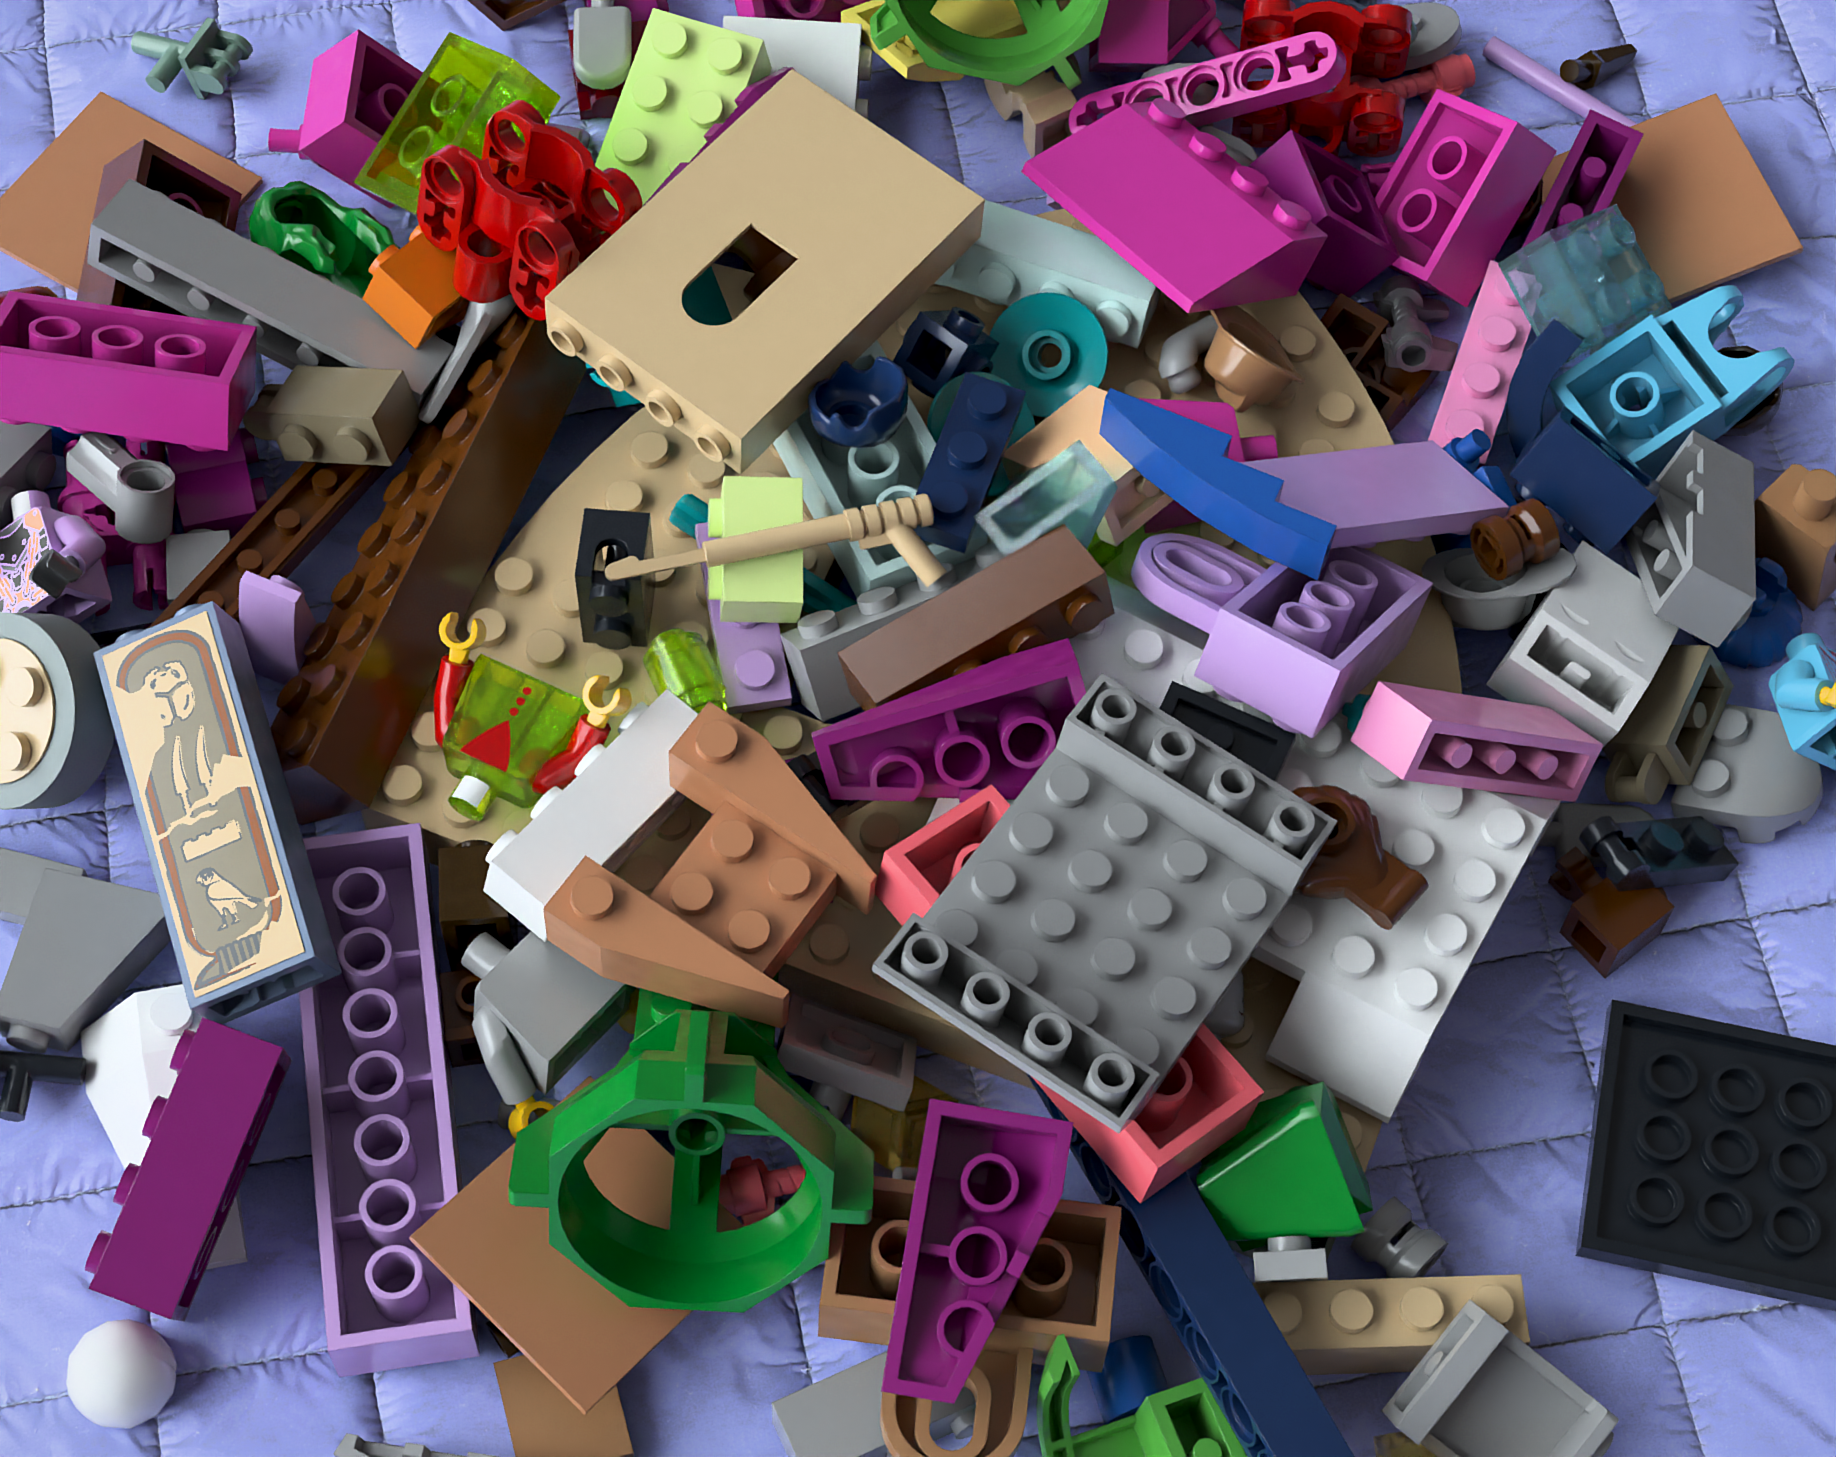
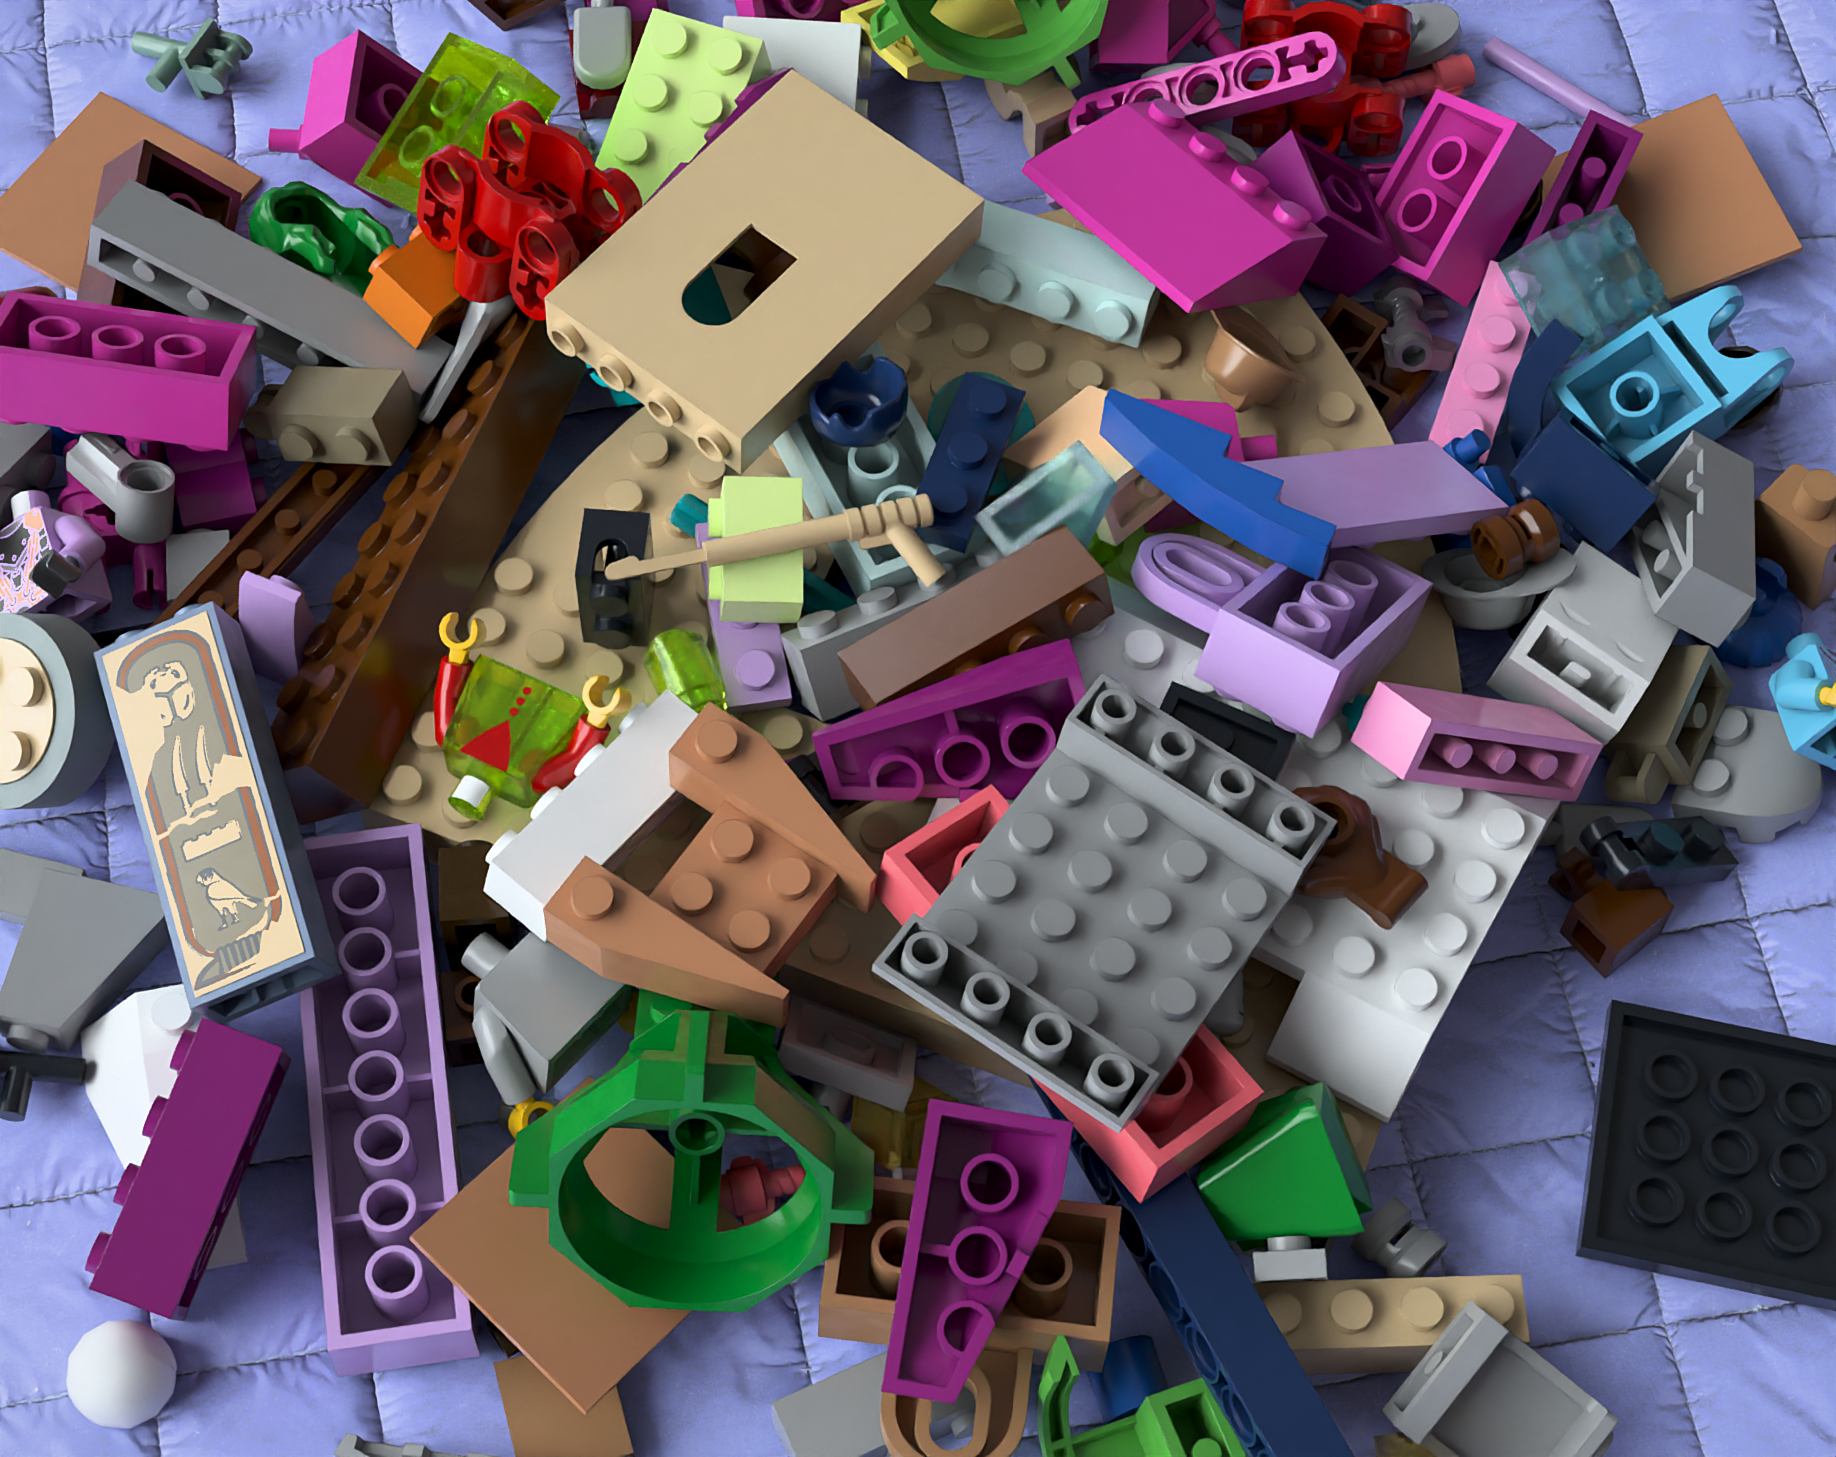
(944, 347): dark blue brick -> none
(1036, 323): teal dish -> none
(1181, 353): light grey arm -> none
(1596, 65): dark brown bar -> none

